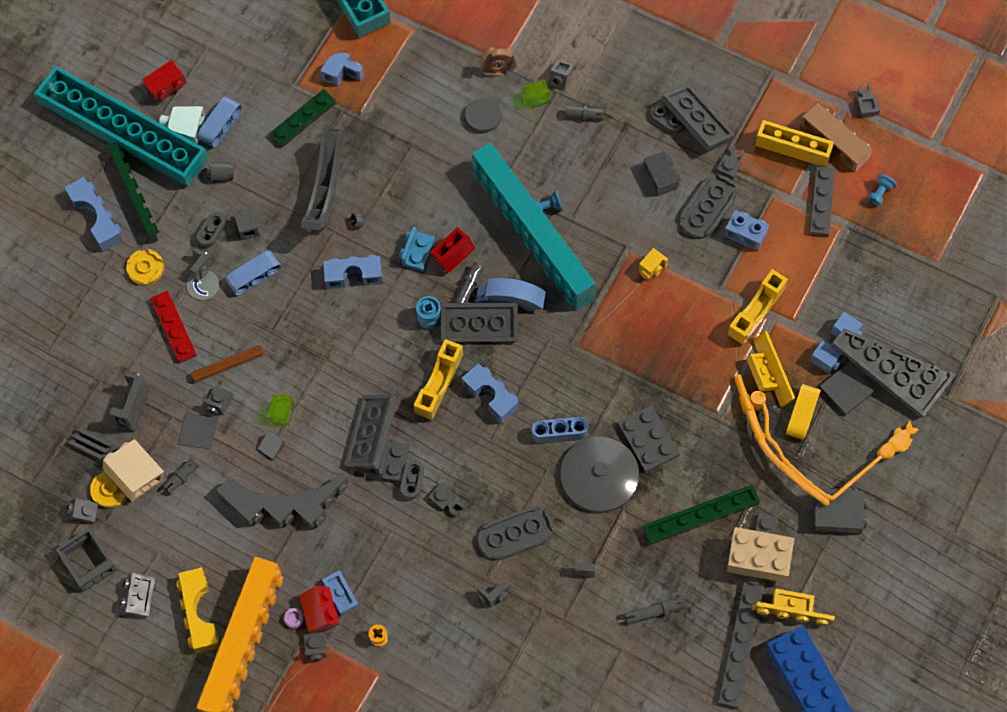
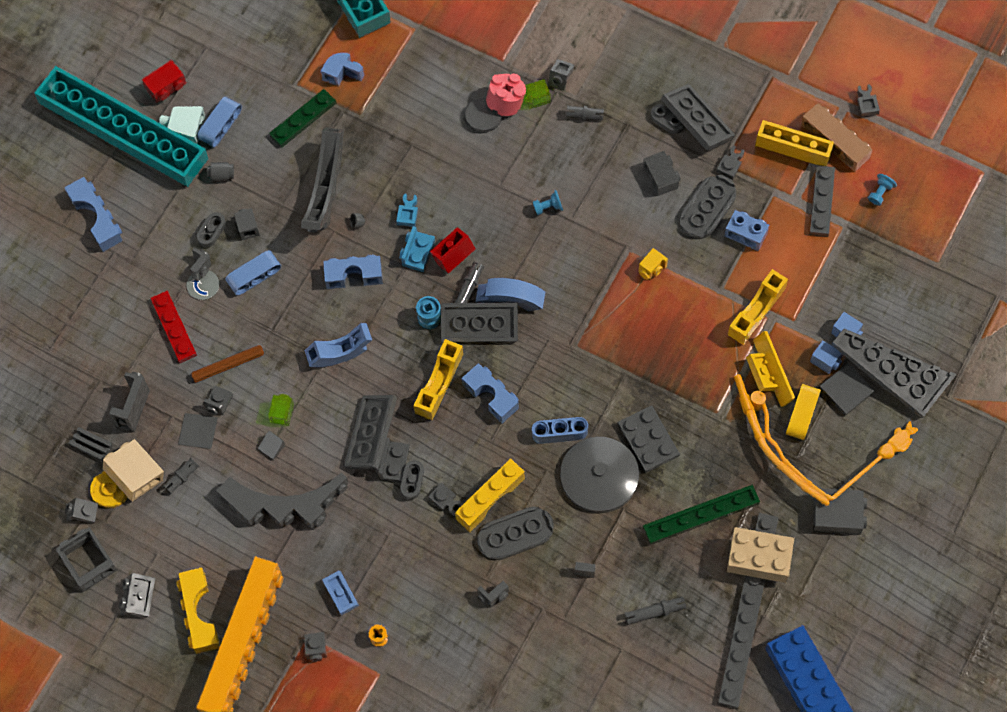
(137, 198): dark green plate -> none
(145, 267): yellow tile -> none
(294, 618): lavender tile -> none
(319, 609): red brick -> none
(339, 350): none -> medium blue arch
(407, 214): none -> dark azure plate
(478, 505): none -> yellow arch
(497, 62): medium nougat plate -> none
(506, 94): none -> coral brick
(533, 226): teal brick -> none
(794, 605): yellow bracket -> none

